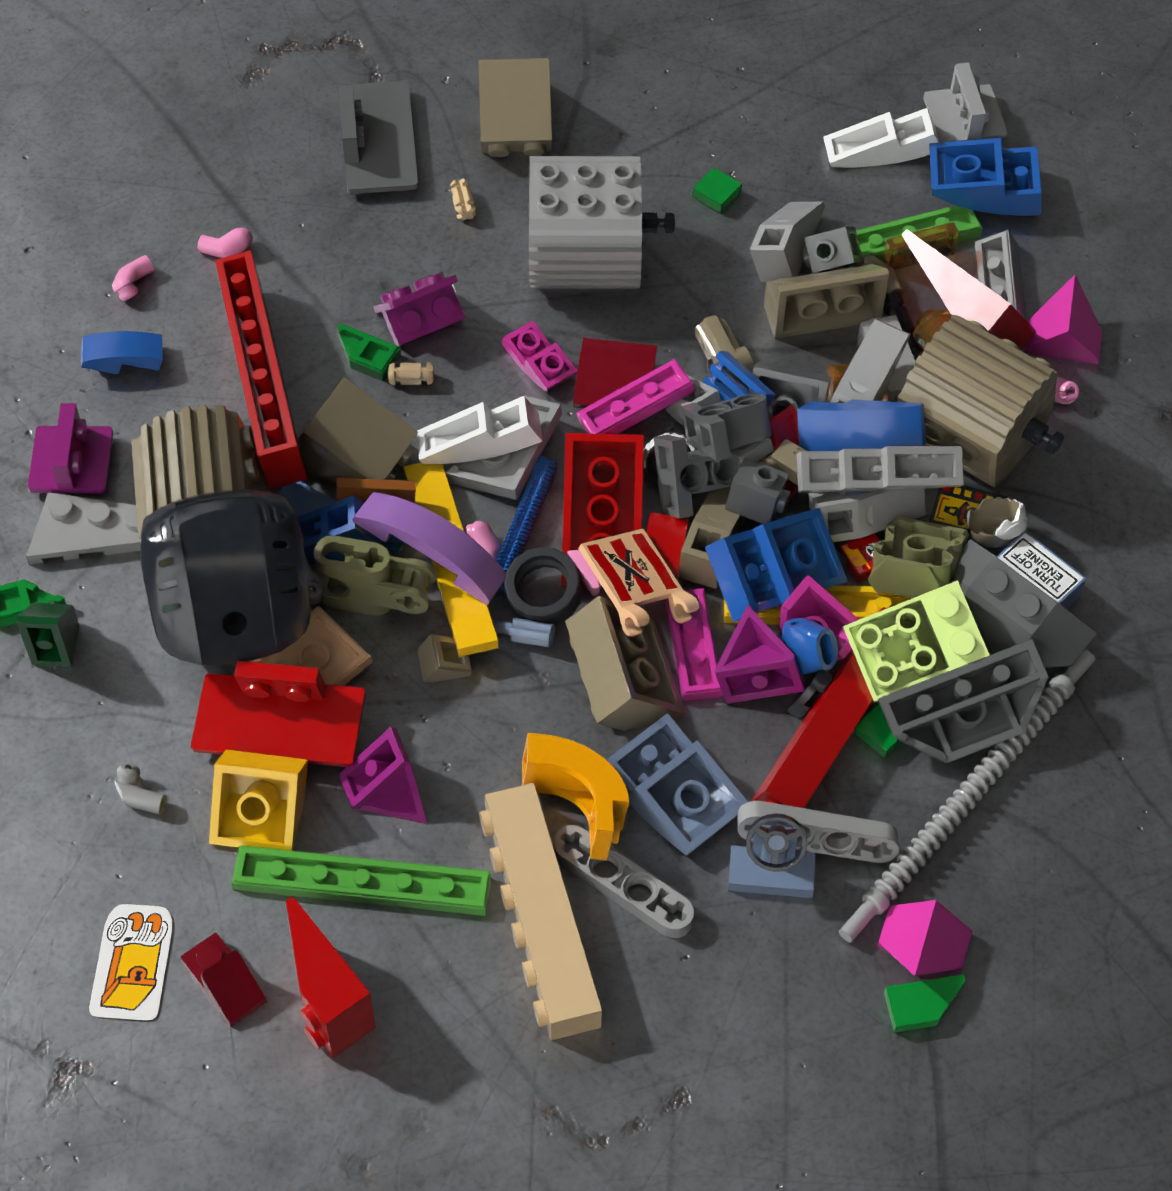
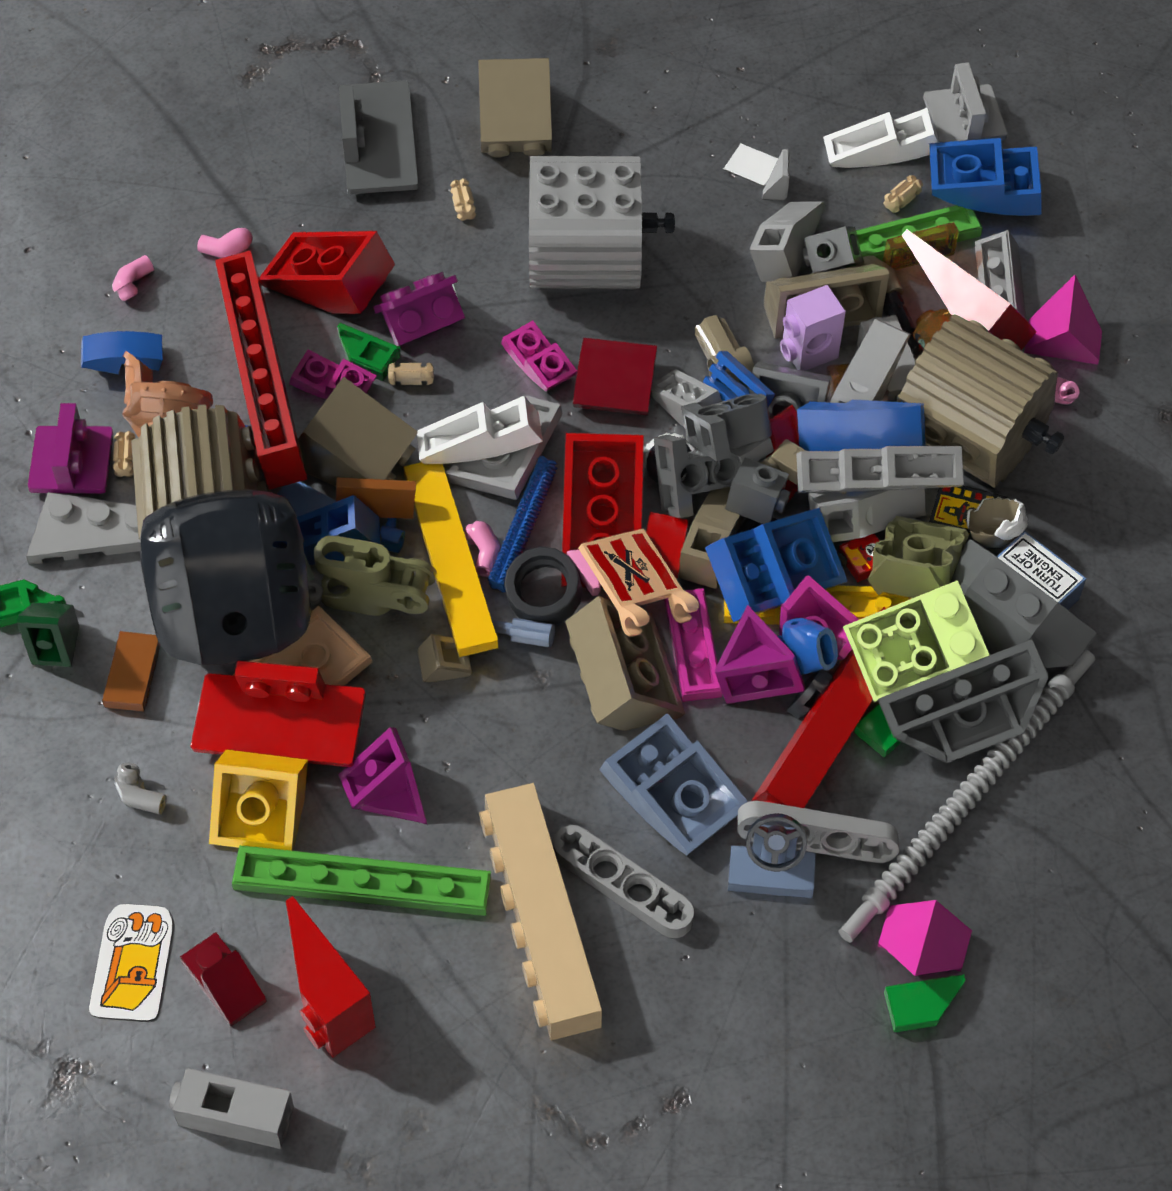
(123, 454): none -> tan piece
(131, 671): none -> dark orange tile
(150, 399): none -> nougat head
(232, 1108): none -> light grey brick
(321, 376): none -> dark pink slope
(330, 269): none -> red slope
(435, 538): medium lavender slope -> none
(582, 777): light orange arch -> none
(637, 400): dark pink tile -> none
(716, 190): green tile -> none
(751, 164): none -> white sticker
(778, 182): none -> light grey slope
(812, 329): none -> lavender brick
(903, 193): none -> tan piece

